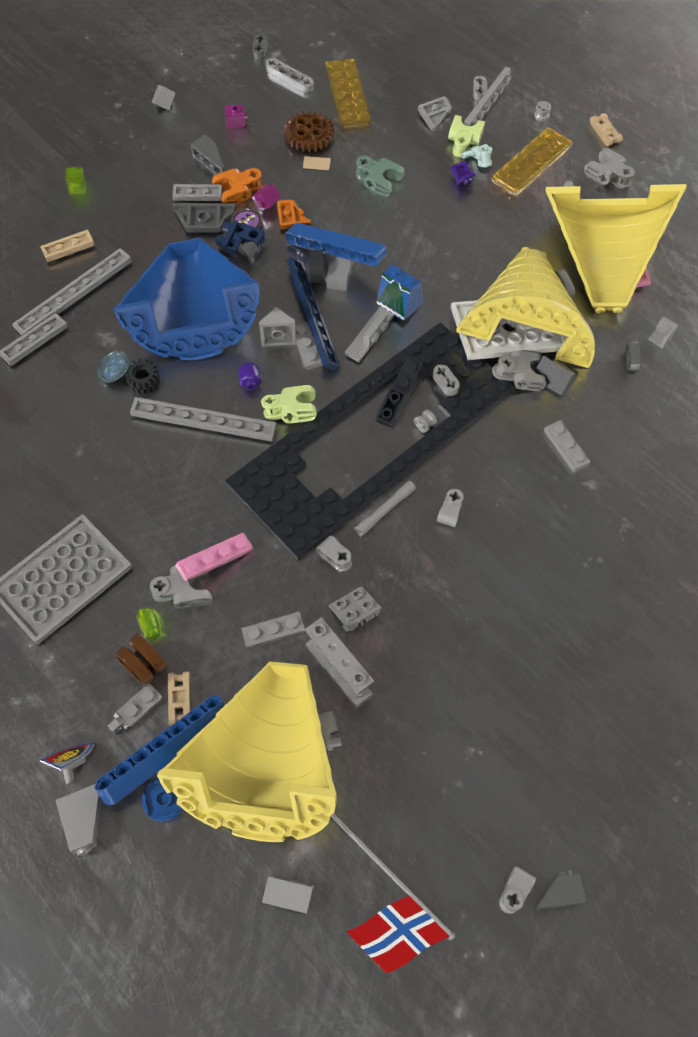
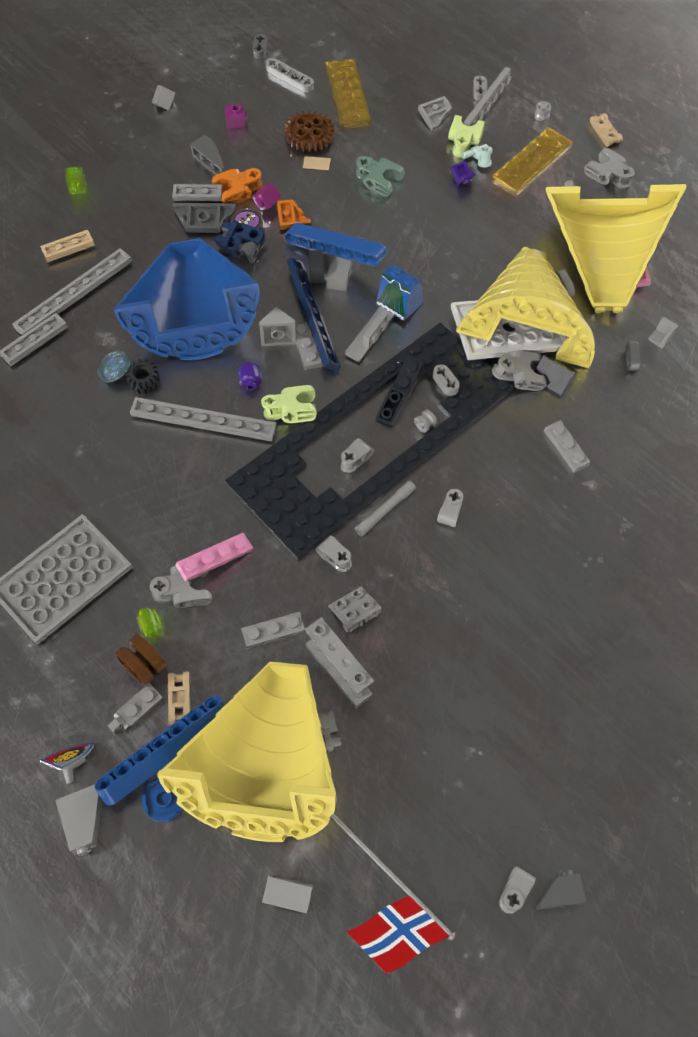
(355, 456): none -> light grey piece

